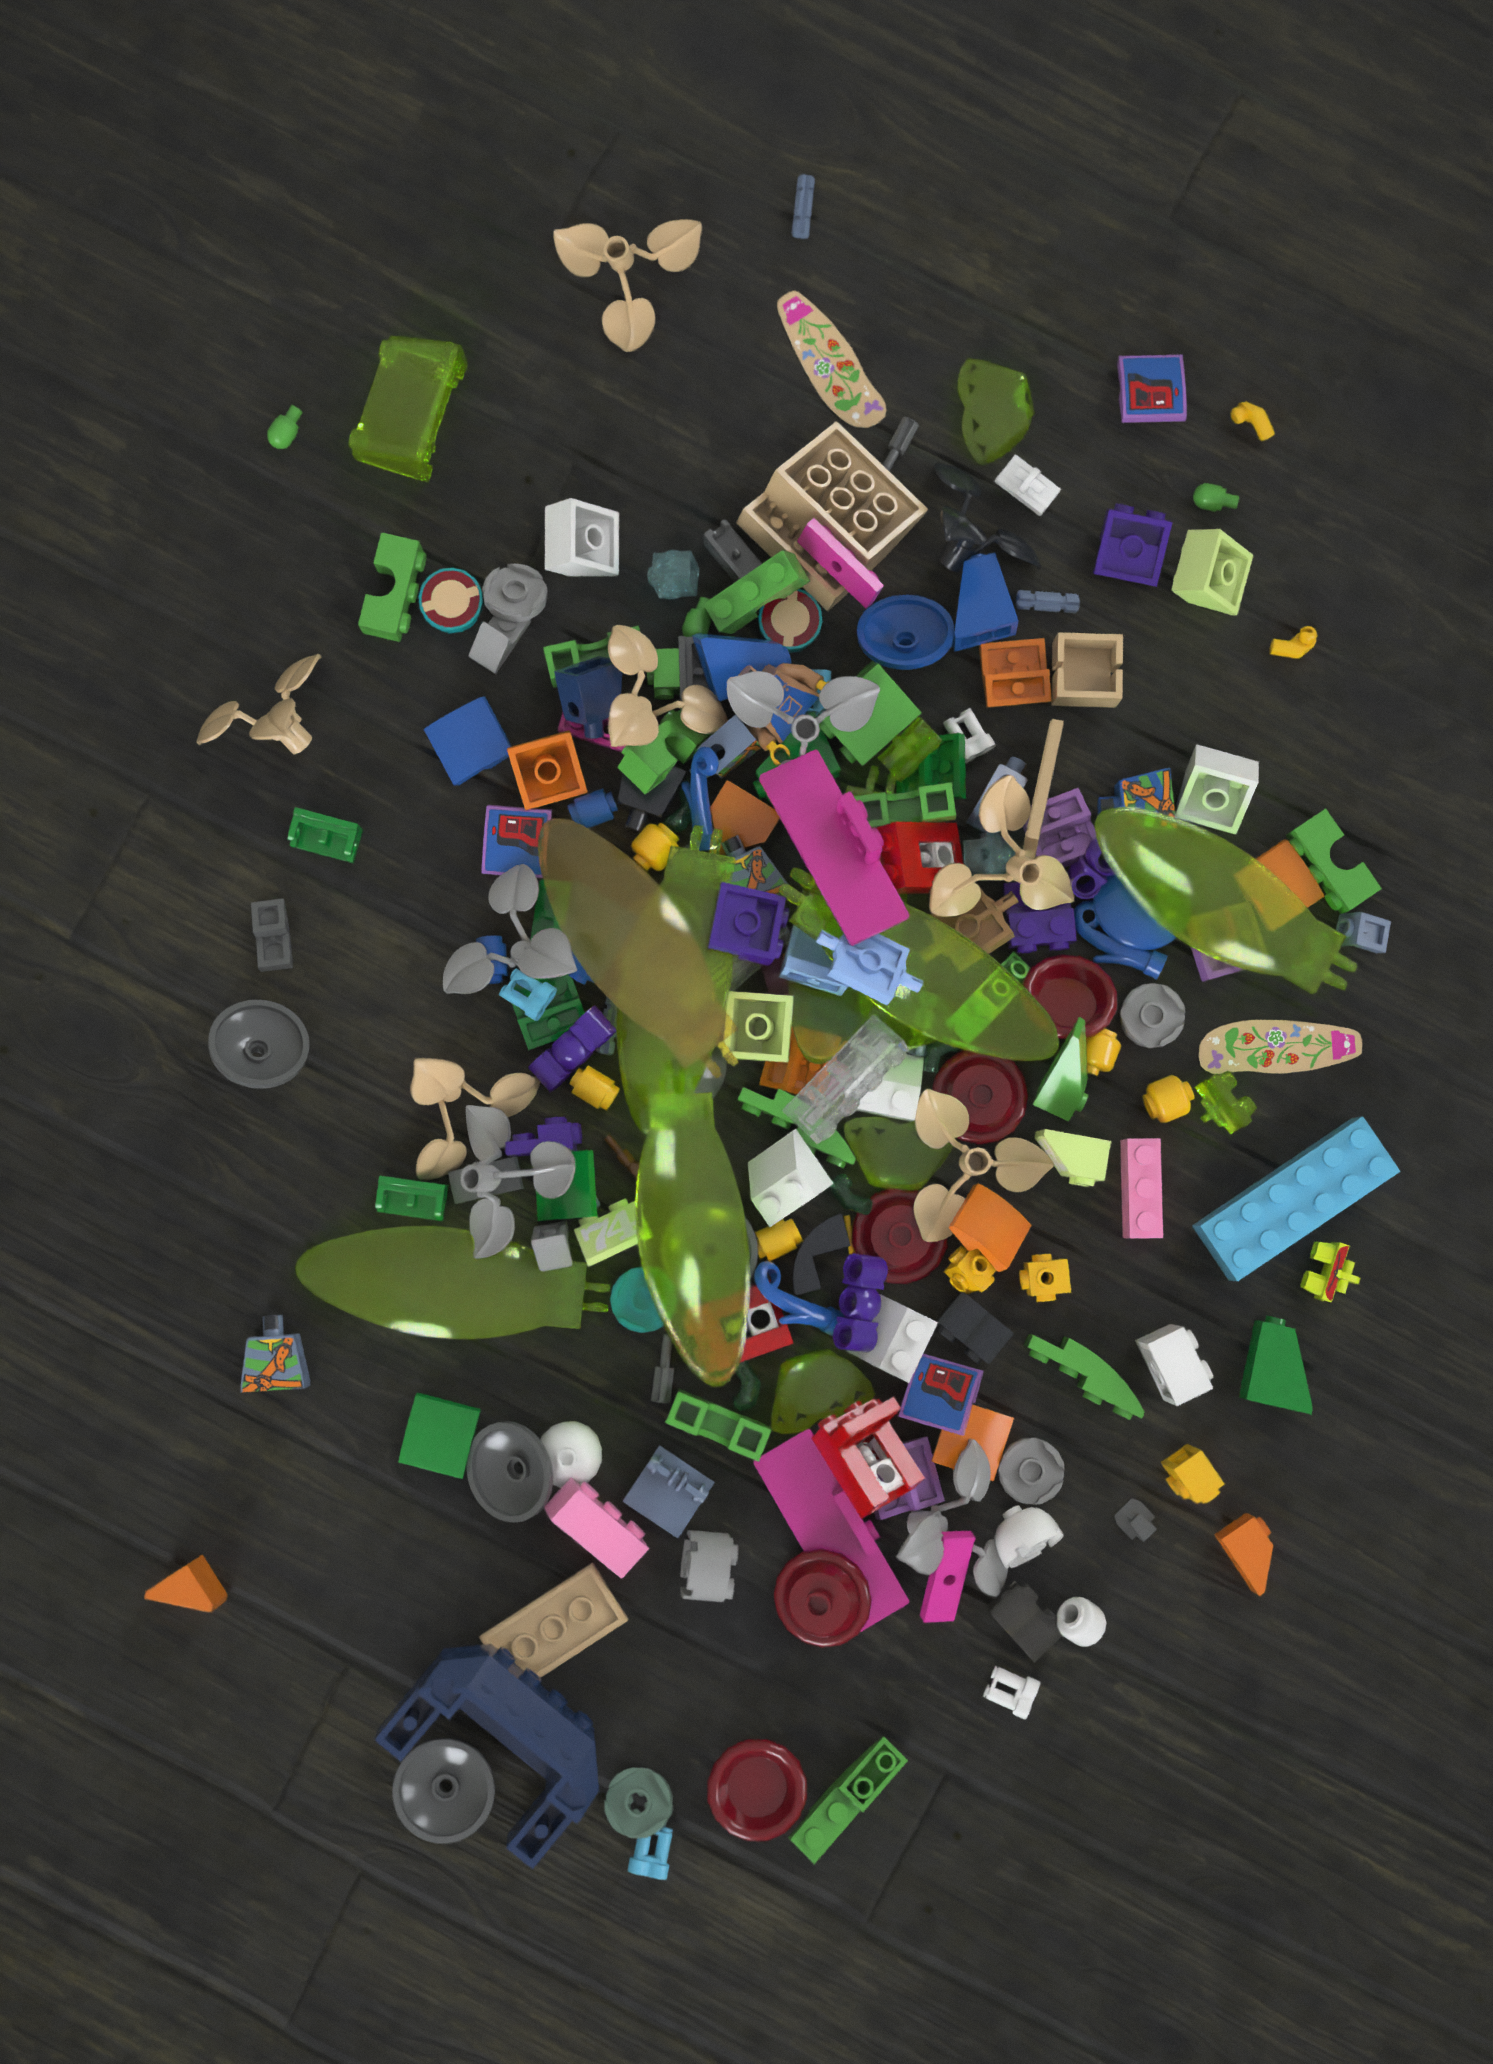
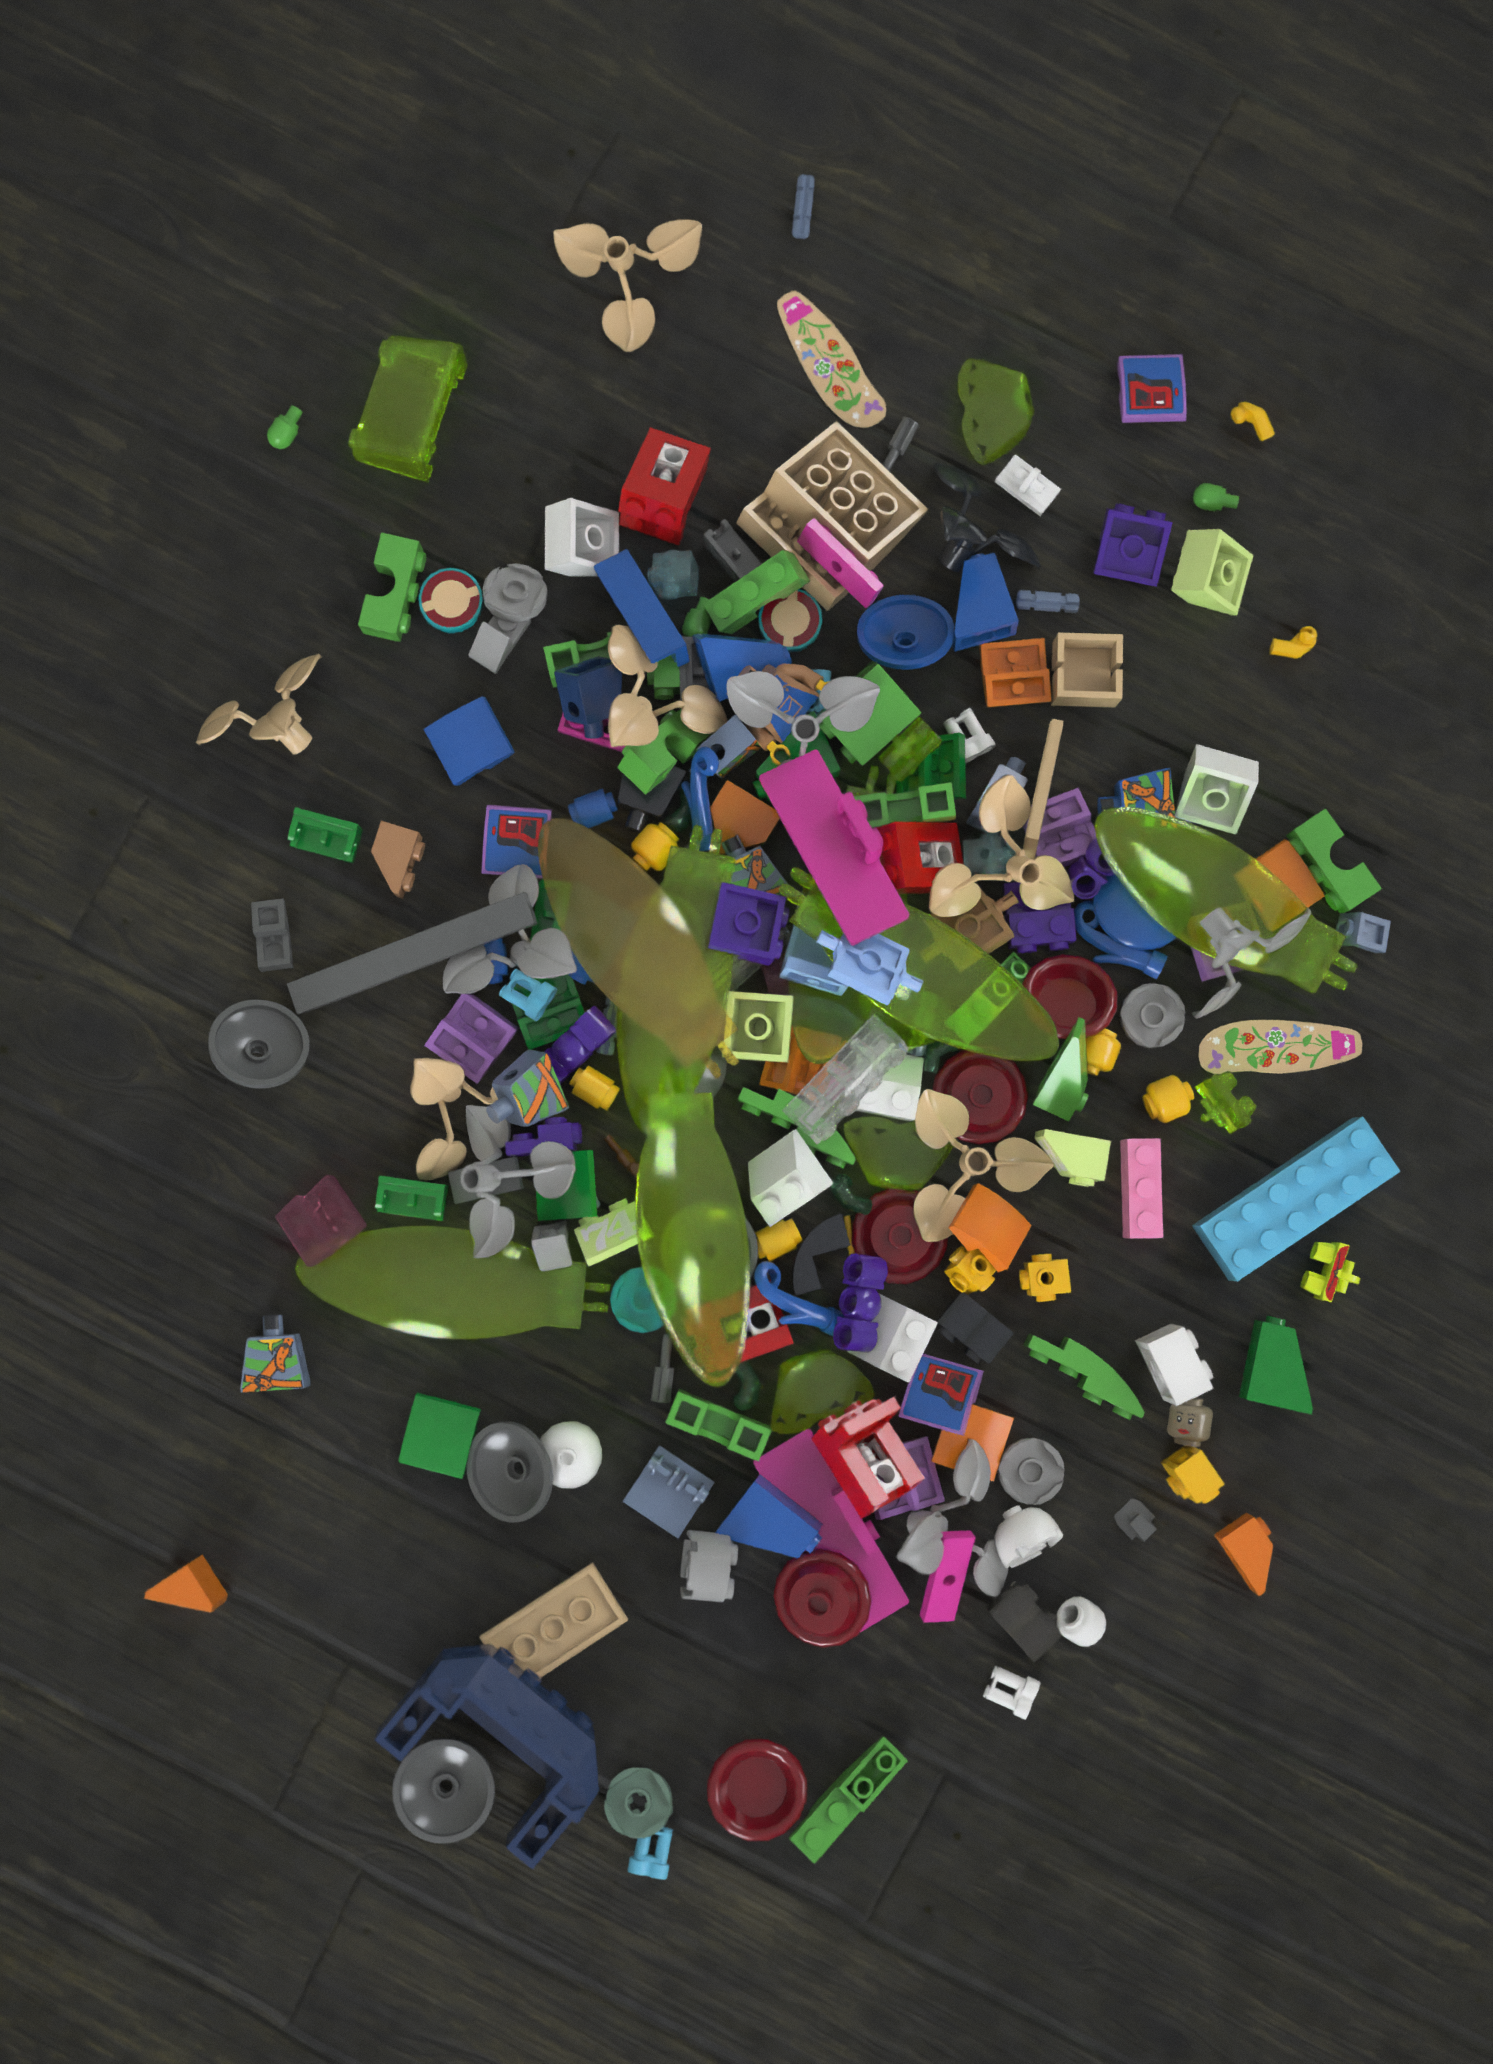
(320, 1221): none -> clear pink slope
(395, 854): none -> medium nougat slope
(412, 953): none -> dark grey tile
(472, 1036): none -> medium lavender slope
(527, 1091): none -> torso
(547, 770): orange slope -> none
(597, 1526): bright pink brick -> none
(641, 609): none -> blue panel
(662, 485): none -> red brick
(771, 1521): none -> blue slope
(1190, 1422): none -> dark tan head
(1224, 932): none -> light grey plant

